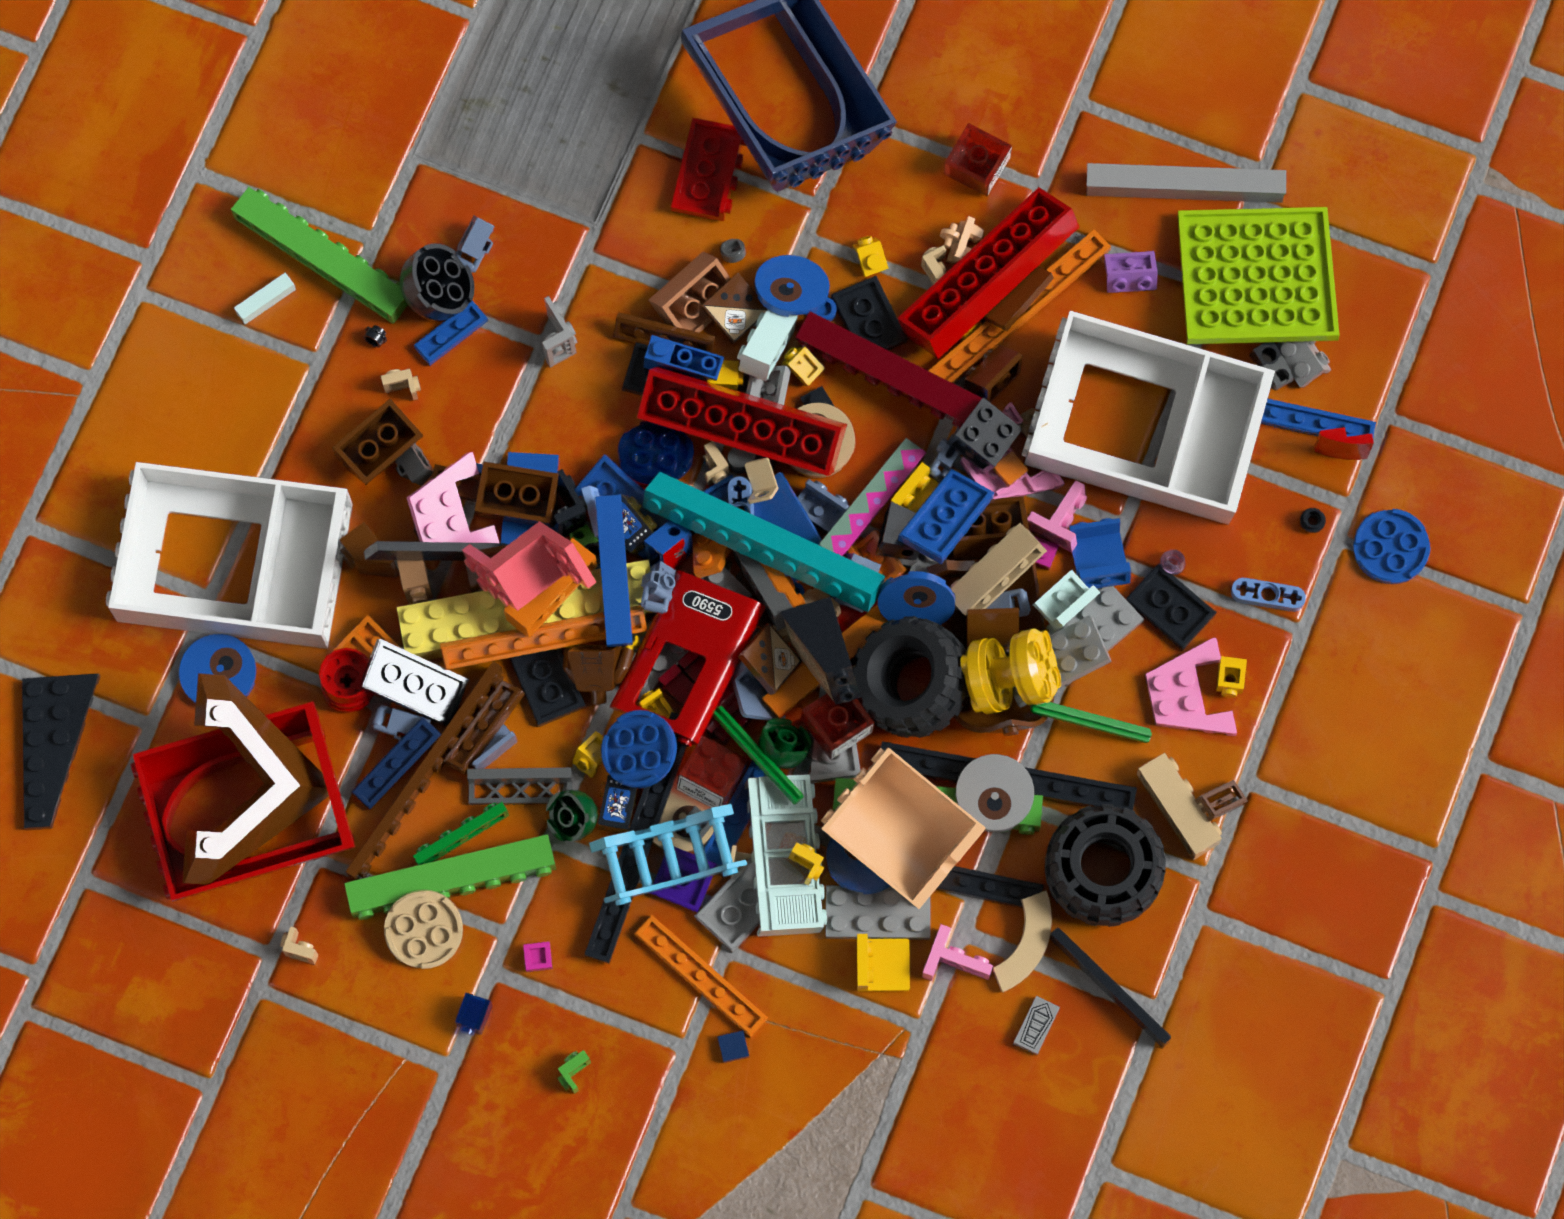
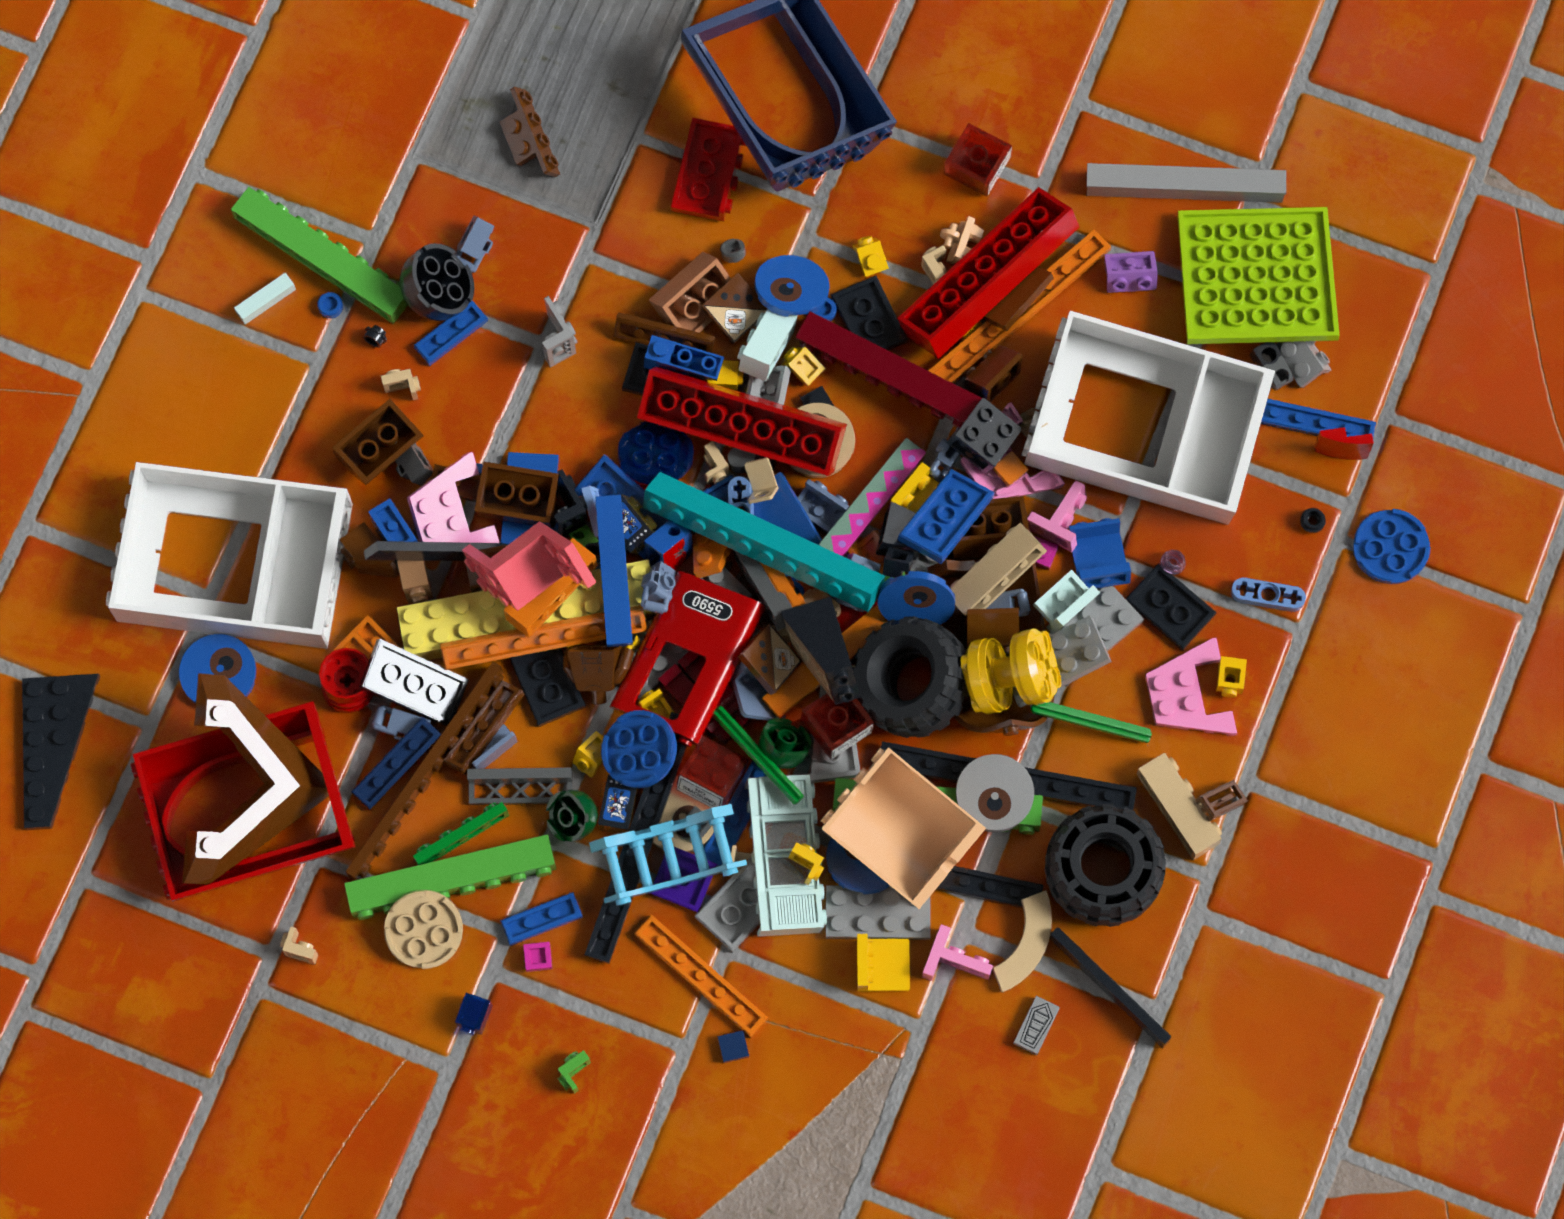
(330, 305): none -> blue tile
(390, 523): none -> blue panel
(526, 135): none -> reddish brown bracket
(541, 919): none -> blue tile
(897, 562): none -> black leg

